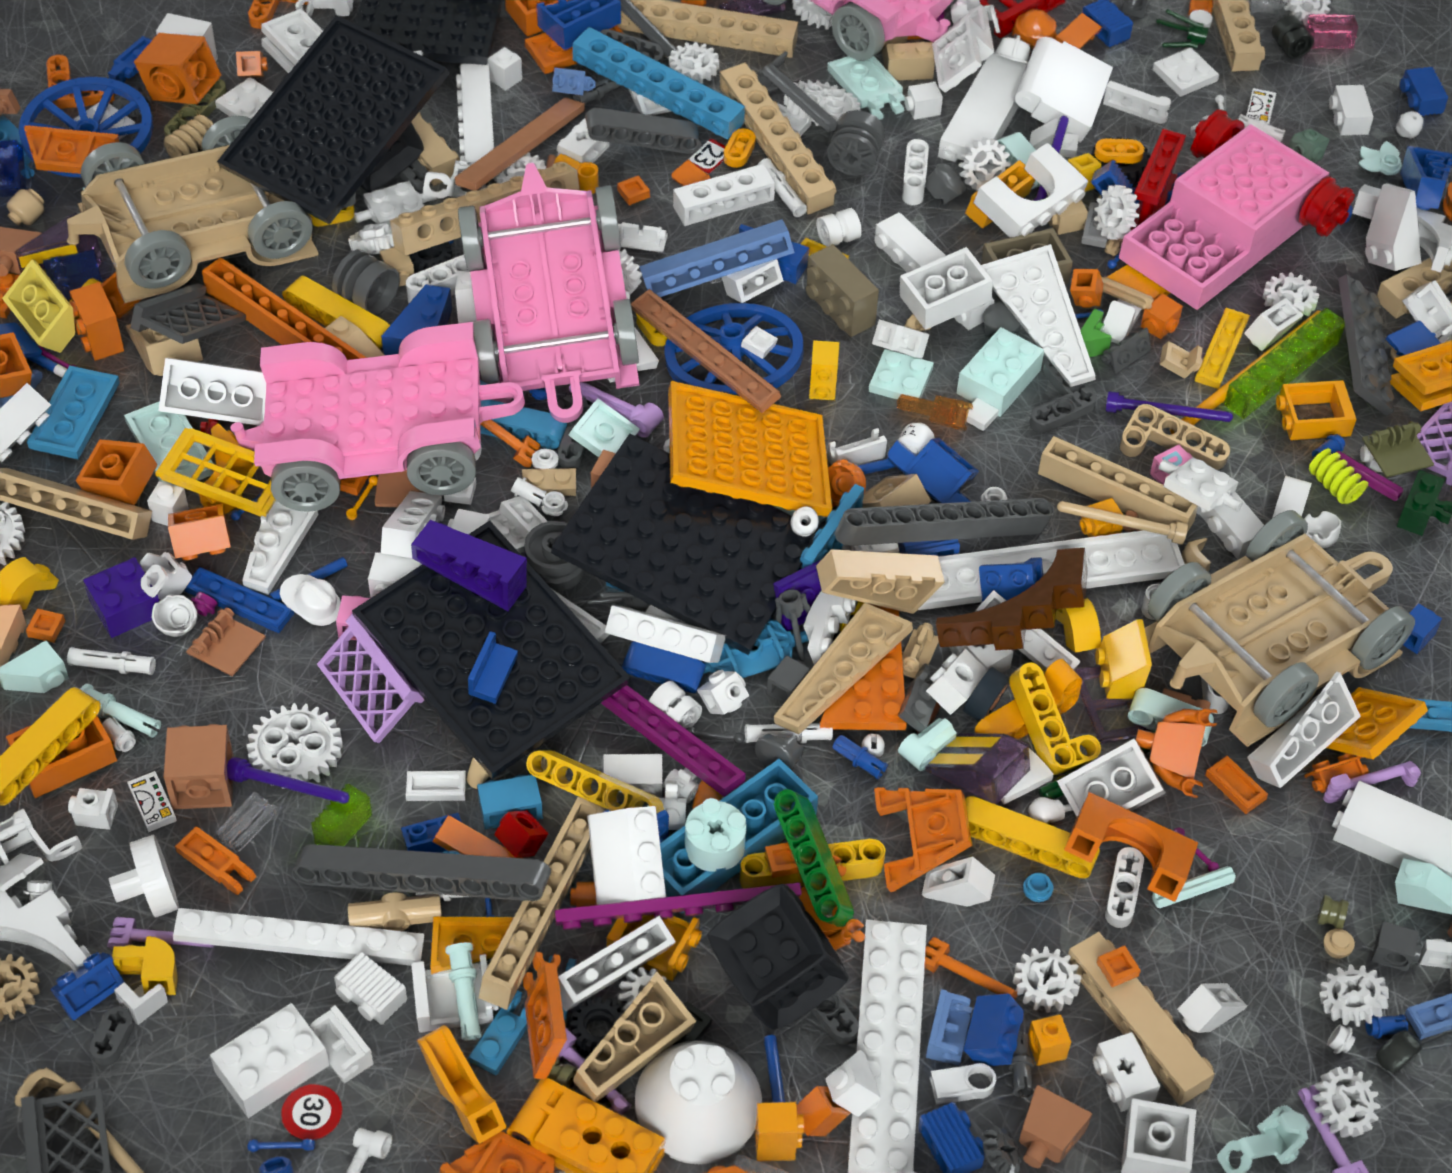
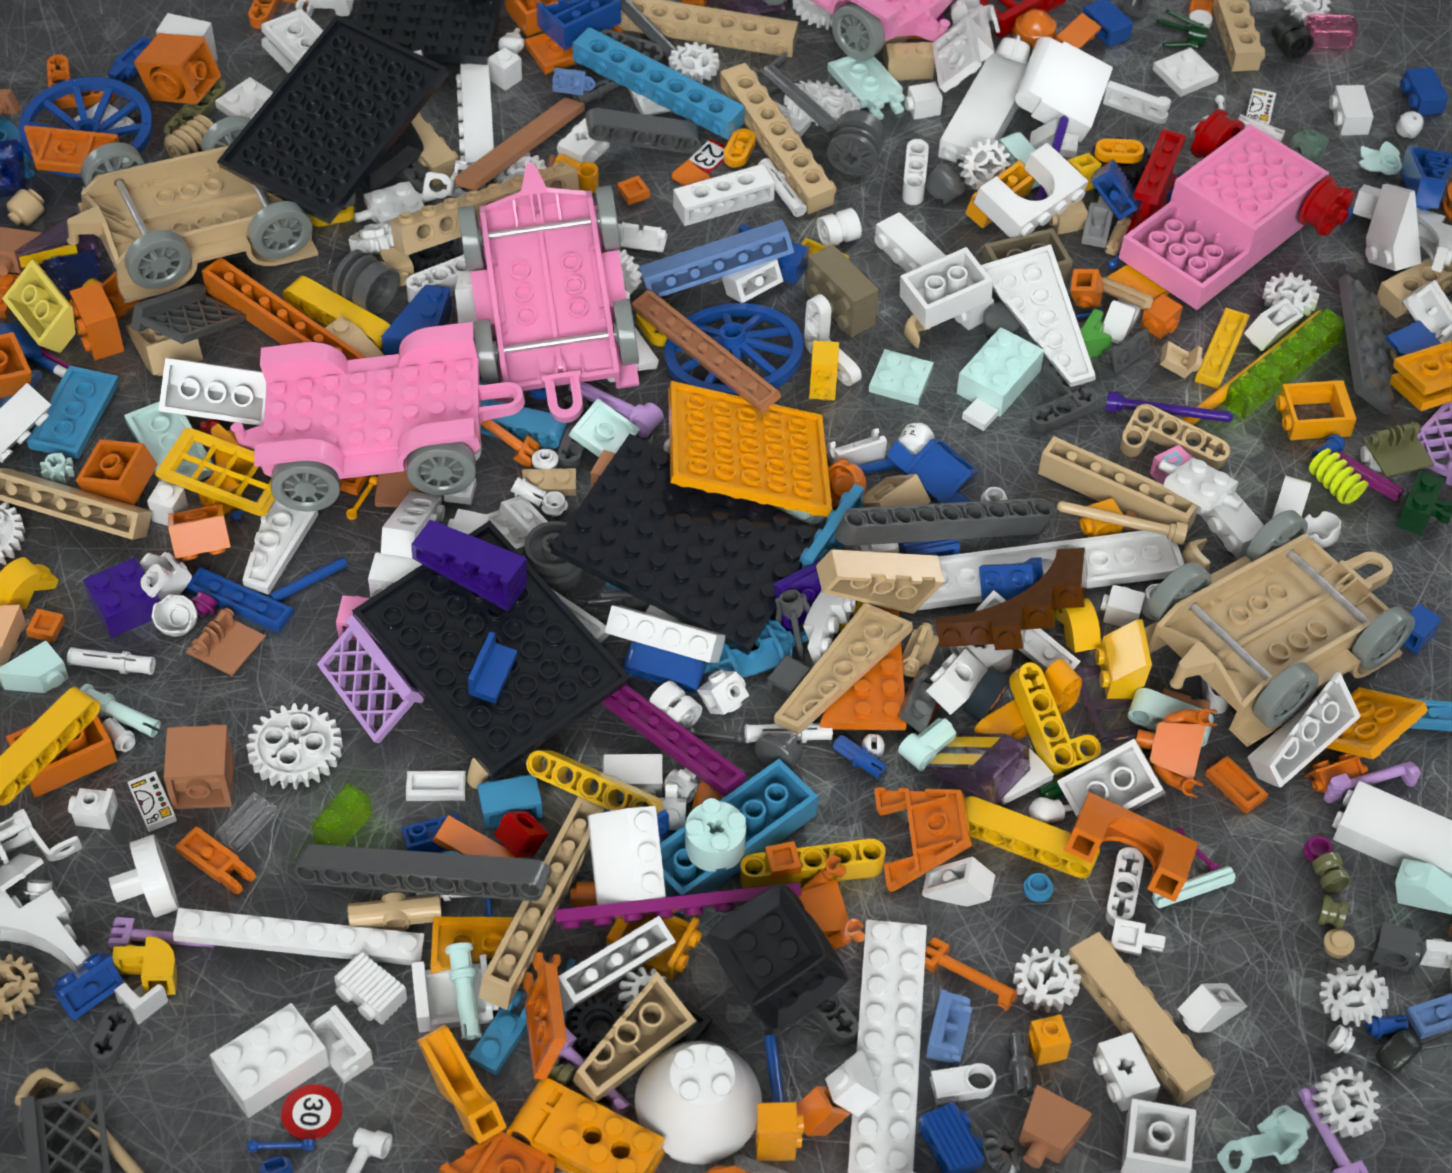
(57, 468): none -> light aqua gear
(240, 770): dark purple piece -> none
(251, 64): orange brick -> none
(311, 599): white piece -> none
(512, 41): none -> white piece
(759, 342): white tile -> none
(810, 516): white piece -> none
(818, 329): none -> white beam
(822, 867): green beam -> none
(900, 339): white slope -> none
(942, 410): clear orange connector -> none
(994, 1030): blue brick -> none
(1116, 212): white gear -> none
(1118, 966): orange plate -> none
(1122, 605): none -> white brick
(1130, 937): none -> white plate
(1316, 847): none -> magenta plate
(1331, 872): none -> olive wheel

